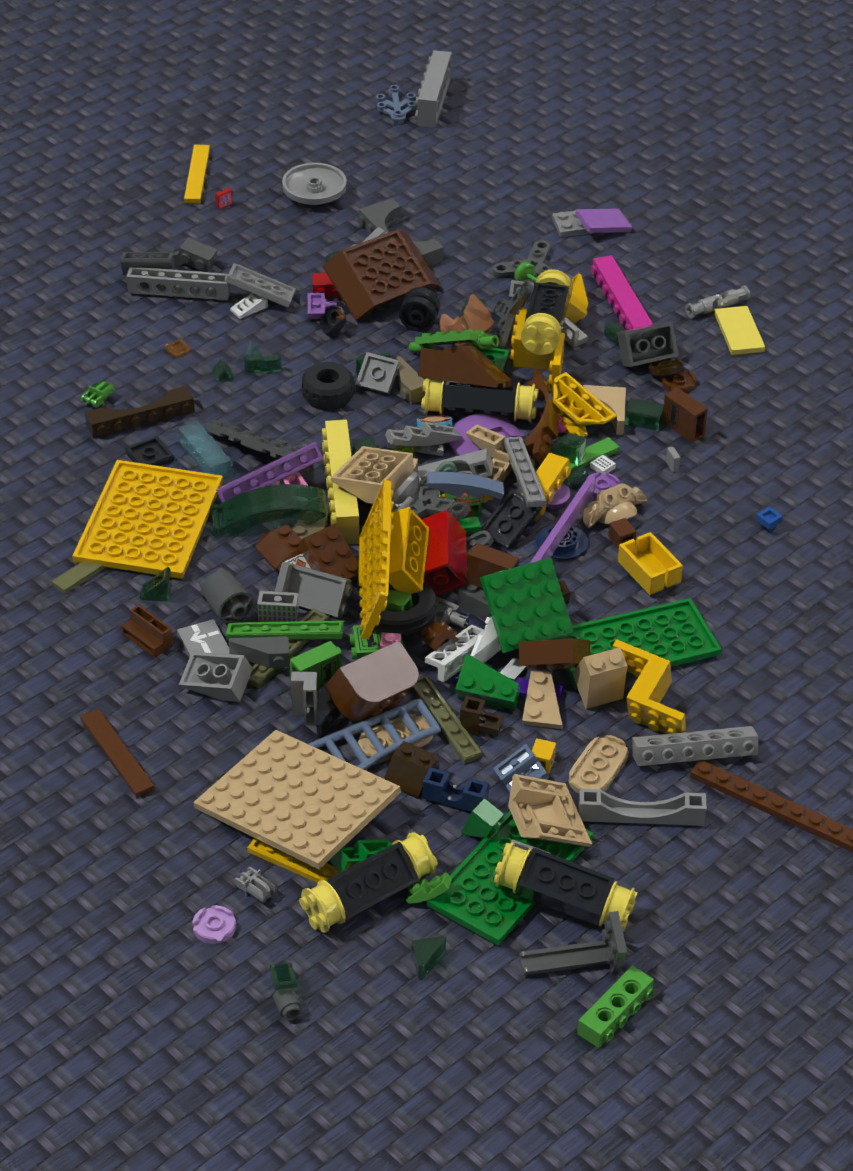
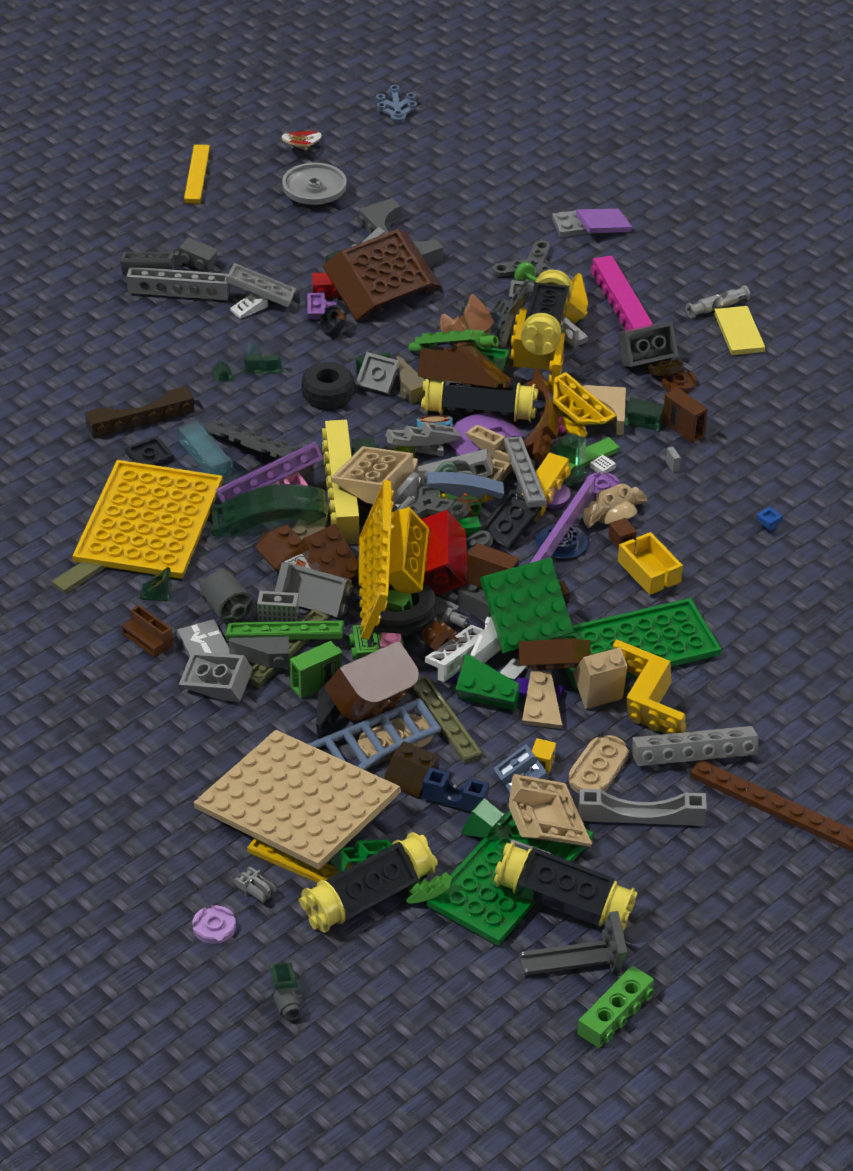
(98, 394): bright green arm -> none
(117, 753): reddish brown tile -> none
(177, 348): clear orange tile -> none
(223, 198): tile -> none
(302, 139): none -> shield
(304, 696): light grey piece -> none
(419, 309): black wheel -> none
(427, 953): clear green slope -> none
(433, 89): light grey brick -> none
(475, 718): dark brown brick -> none
(611, 330): clear green brick -> none

